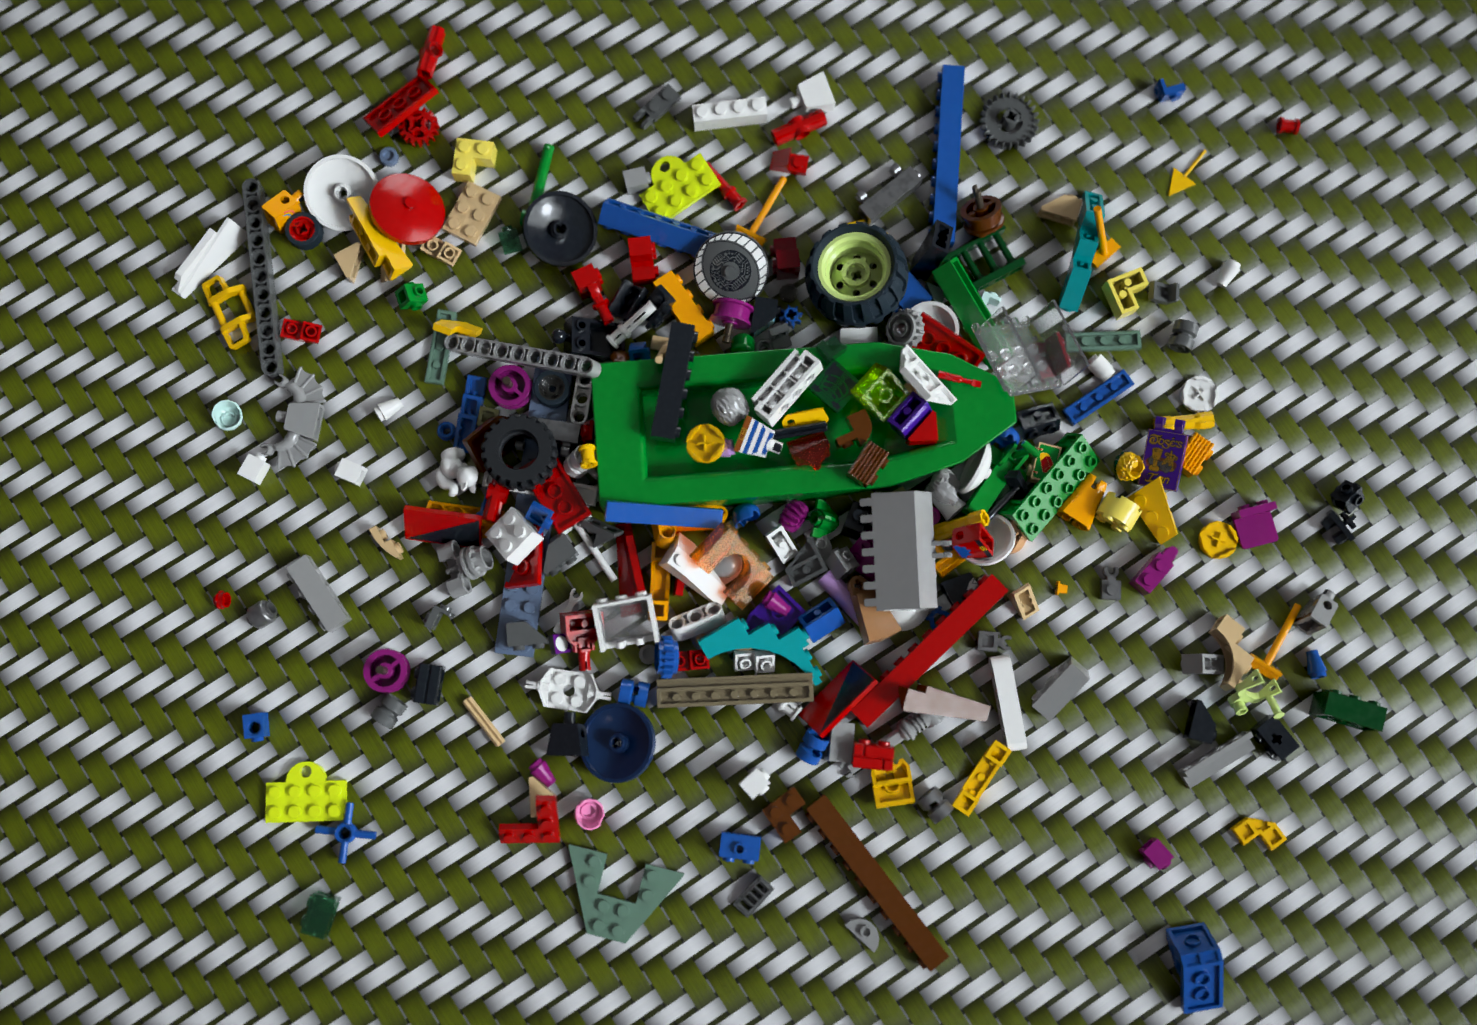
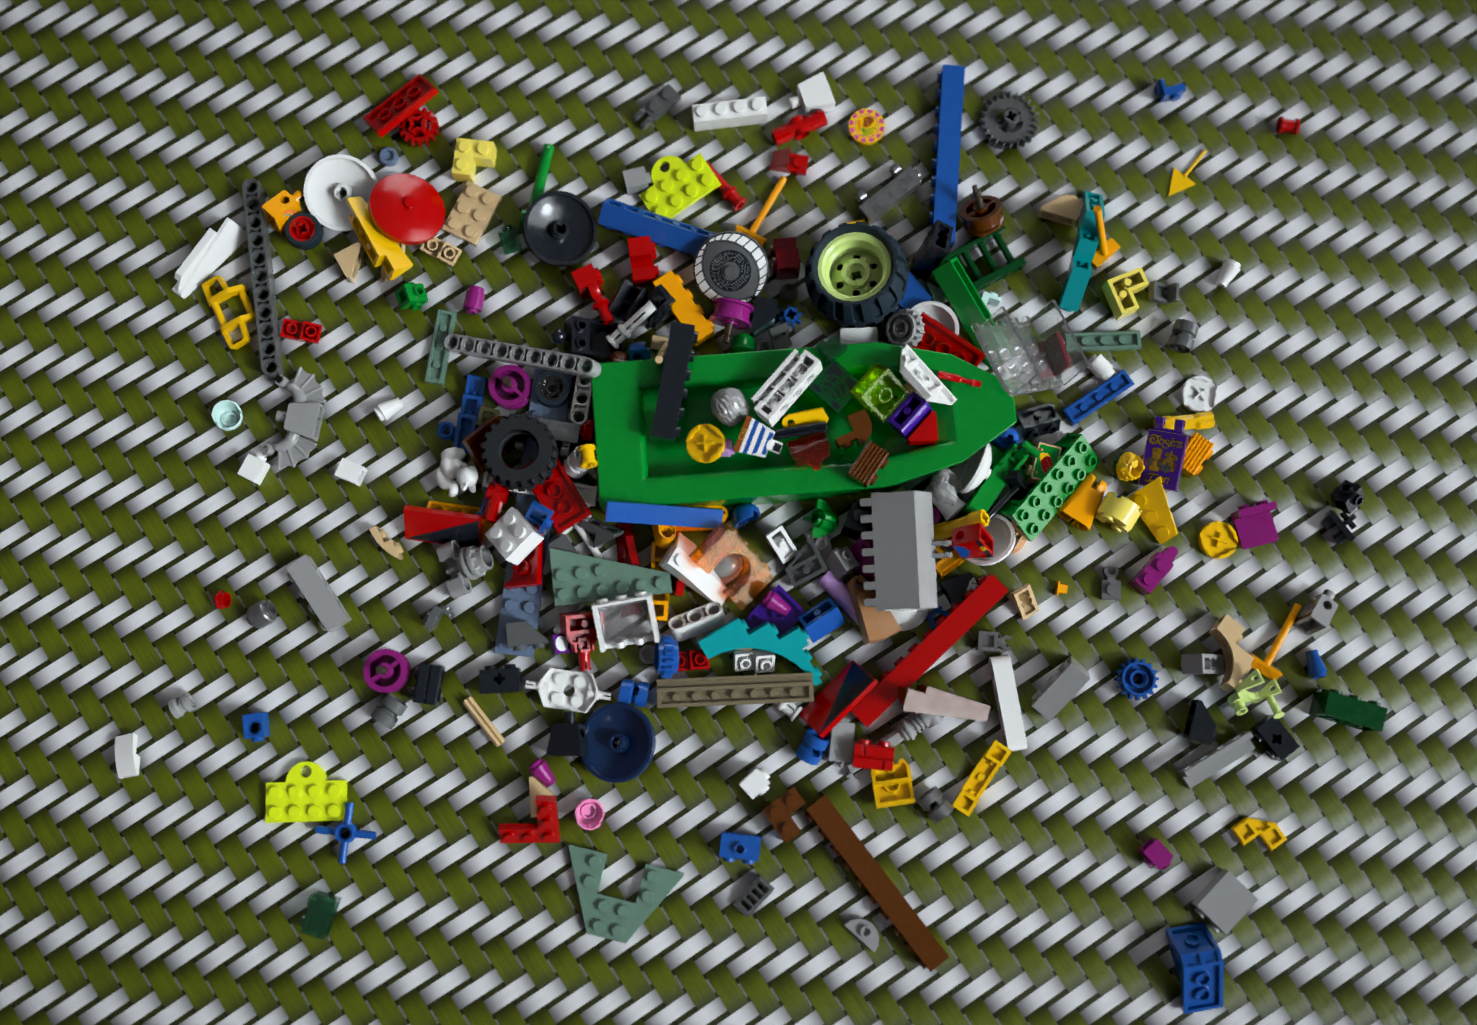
(125, 755): none -> white slope
(182, 705): none -> light grey wheel
(430, 52): red piece -> none
(450, 327): yellow tile -> none
(474, 299): none -> magenta brick
(512, 680): none -> black brick
(587, 578): none -> sand green wing
(793, 515): magenta gear -> none
(866, 127): none -> yellow tile
(1126, 682): none -> blue gear
(1223, 902): none -> light grey brick

